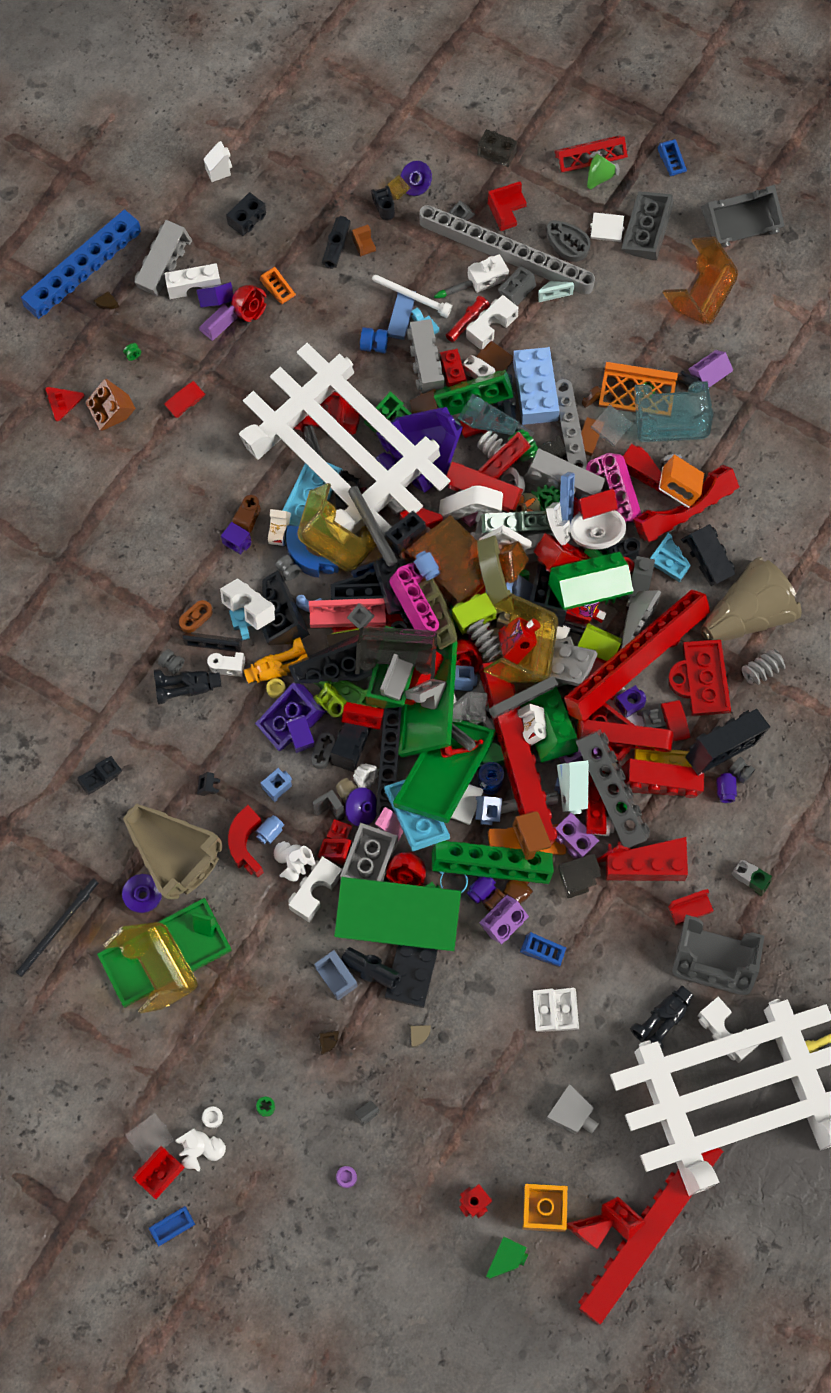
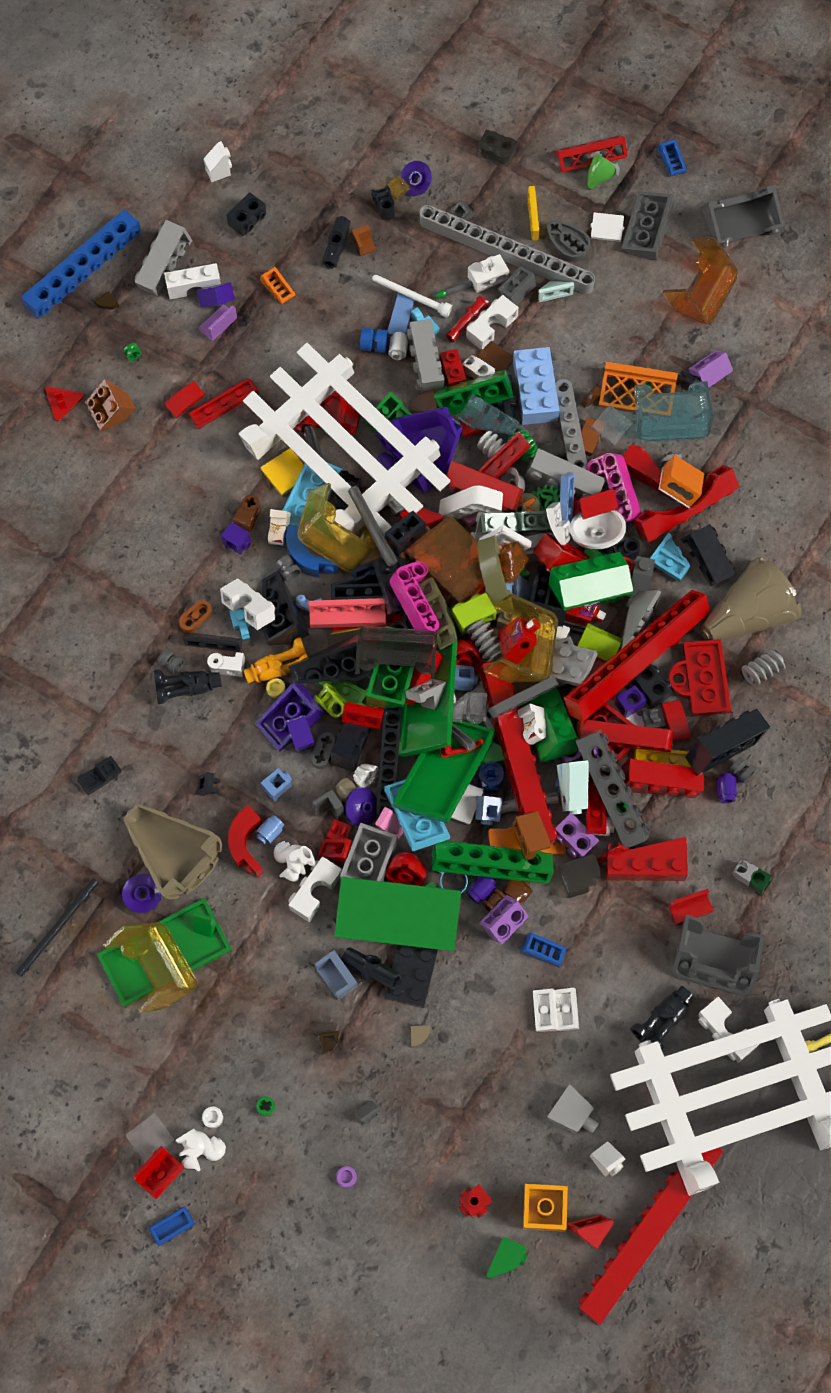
(222, 403): none -> red tile
(249, 302): red cylinder -> none
(283, 471): none -> yellow tile
(360, 616): dark grey tile -> none
(396, 678): light grey panel -> none
(398, 346): none -> white brick
(426, 565): medium blue brick -> none
(504, 201): red panel -> none
(533, 214): none -> yellow tile
(608, 1159): none -> white slope
(624, 1218): red slope -> none
(649, 685): none -> black brick

